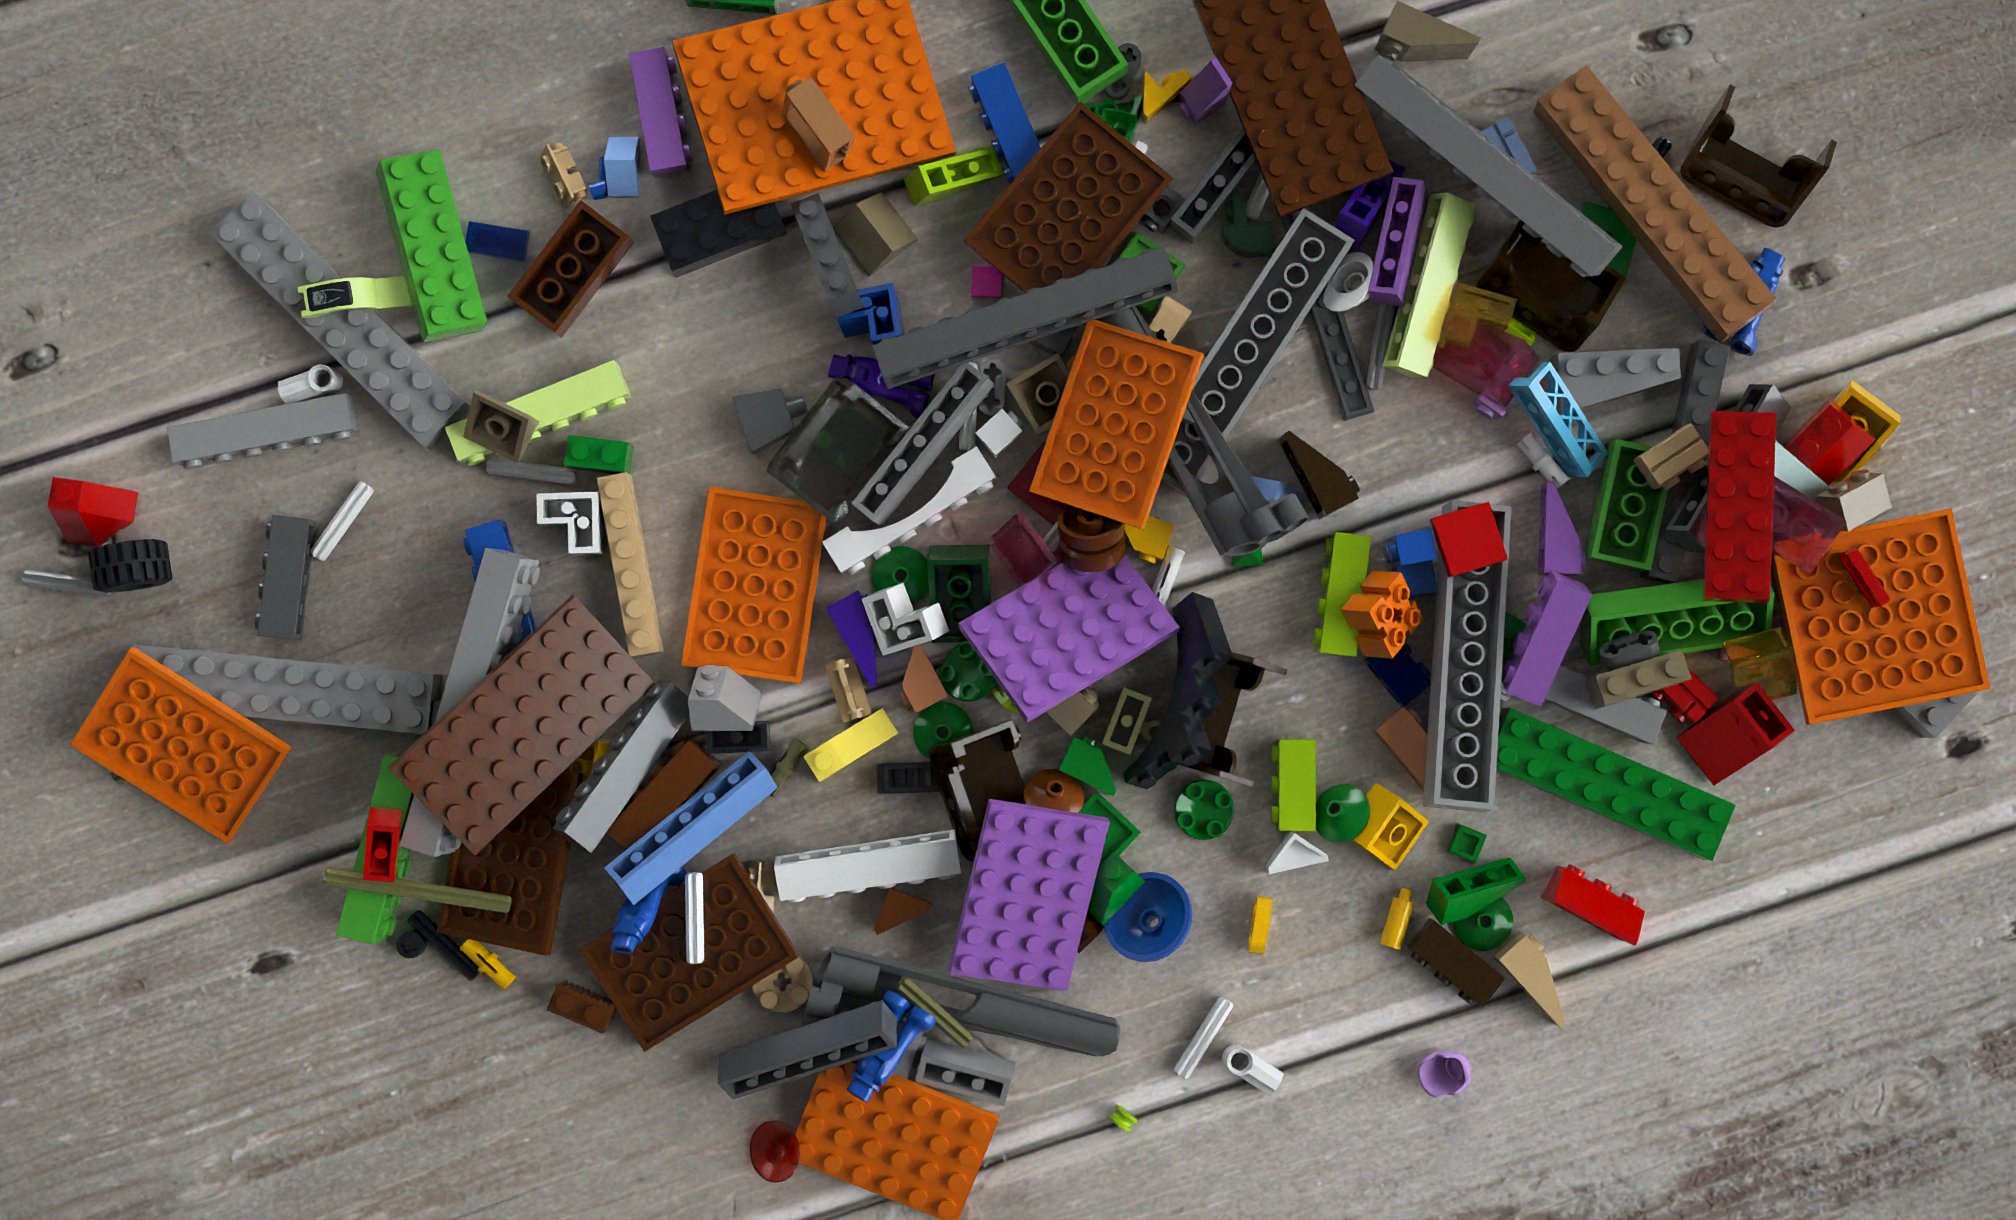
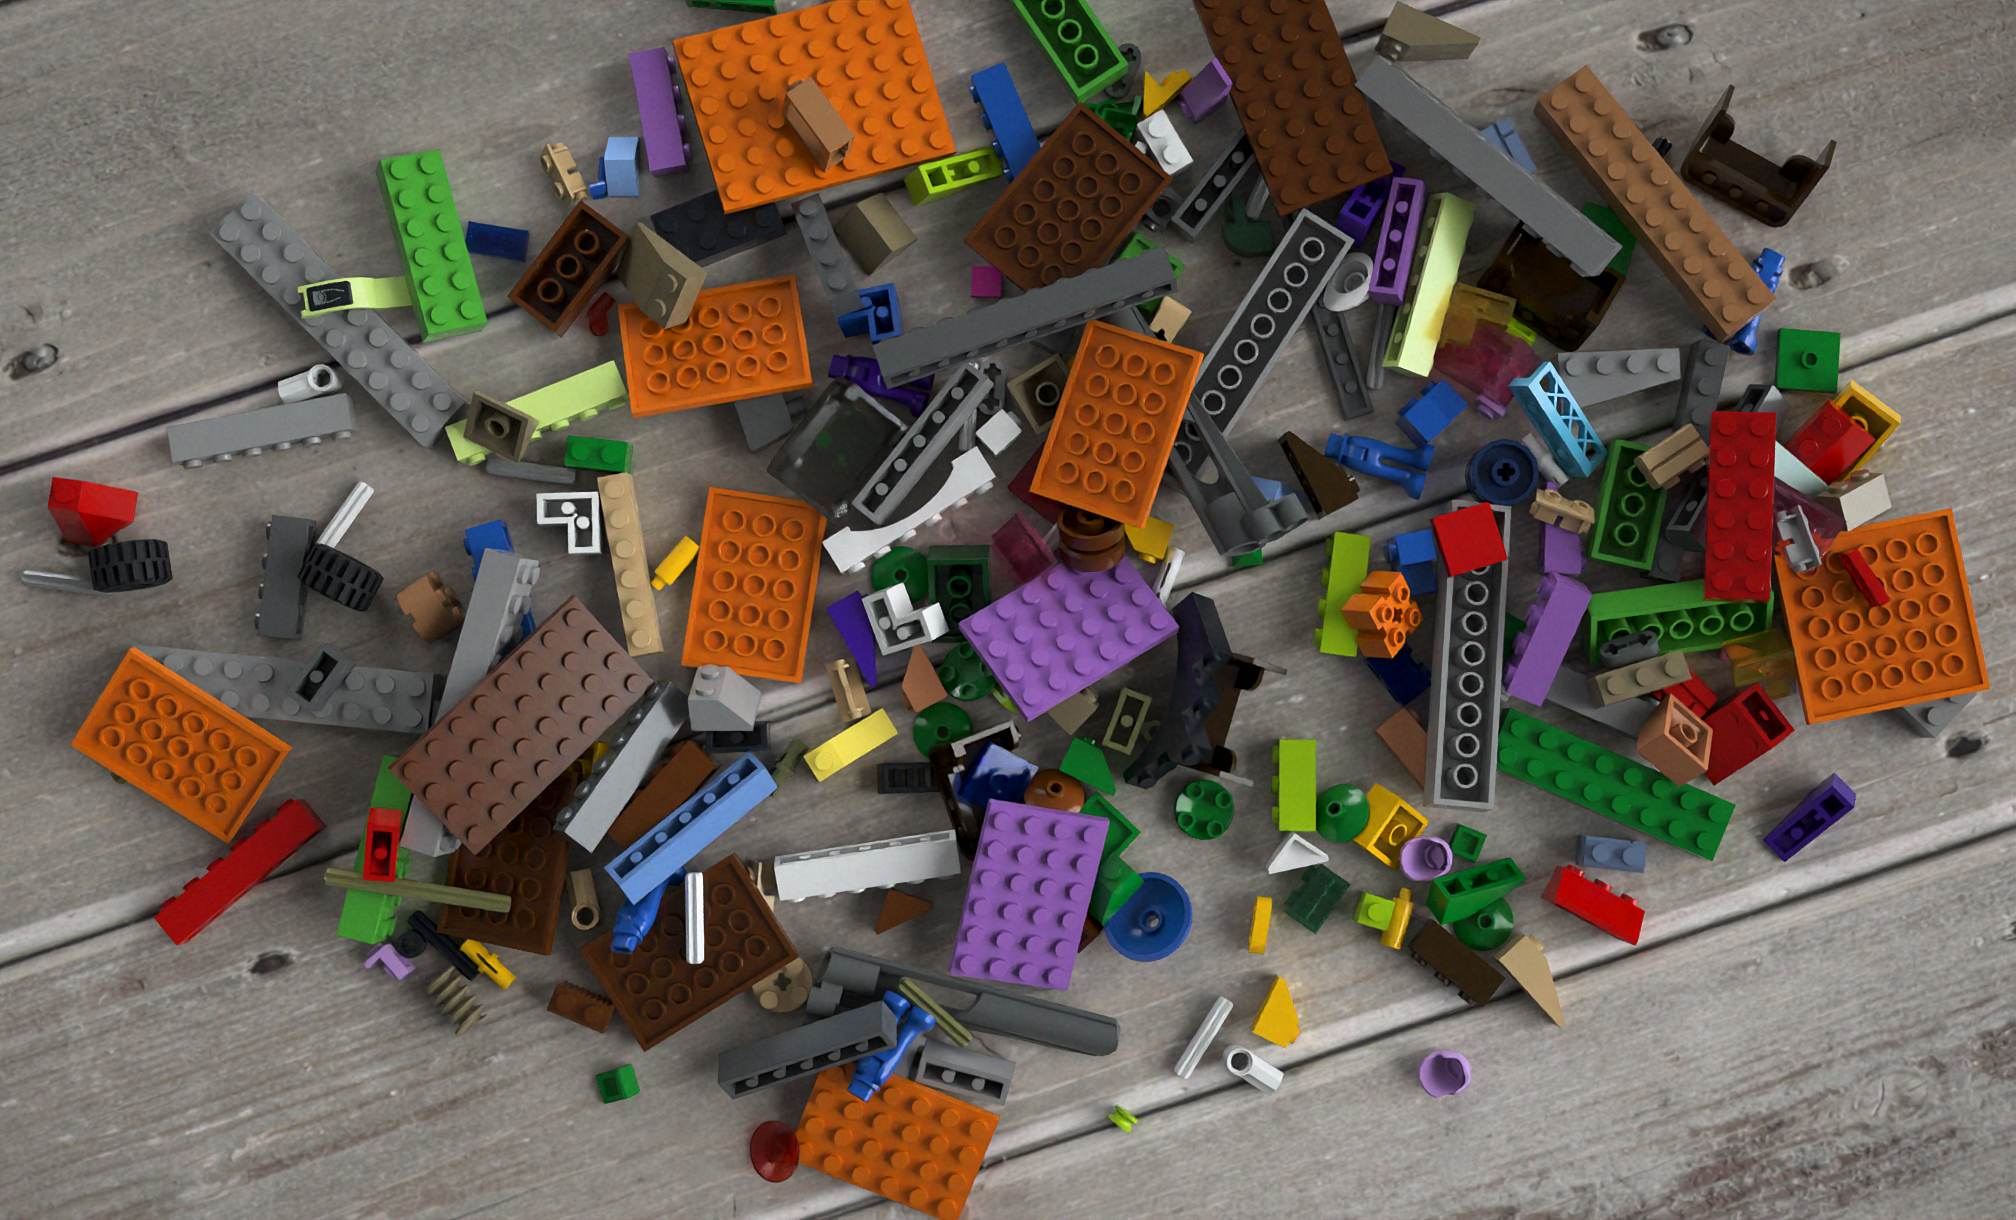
(240, 871): none -> red brick
(320, 677): none -> dark grey brick
(340, 577): none -> black tyre
(393, 964): none -> lavender bracket
(431, 607): none -> medium nougat brick
(455, 1001): none -> dark tan piece
(583, 895): none -> tan piece
(597, 315): none -> clear red arm
(618, 1084): none -> green slope
(660, 277): none -> dark tan slope
(675, 562): none -> yellow cylinder
(731, 348): none -> orange plate
(997, 776): none -> clear blue plate
(1164, 144): none -> white brick
(1277, 1016): none -> yellow slope
(1315, 897): none -> clear green brick
(1364, 457): none -> blue piece
(1373, 911): none -> lime brick
(1425, 858): none -> lavender hair
(1427, 417): none -> blue brick
(1517, 465): none -> dark blue wheel
(1575, 514): none -> tan hinge
(1611, 853): none -> sand blue brick
(1675, 741): none -> nougat slope
(1802, 552): none -> light grey hinge
(1807, 360): none -> green plate
(1811, 817): none -> dark purple slope

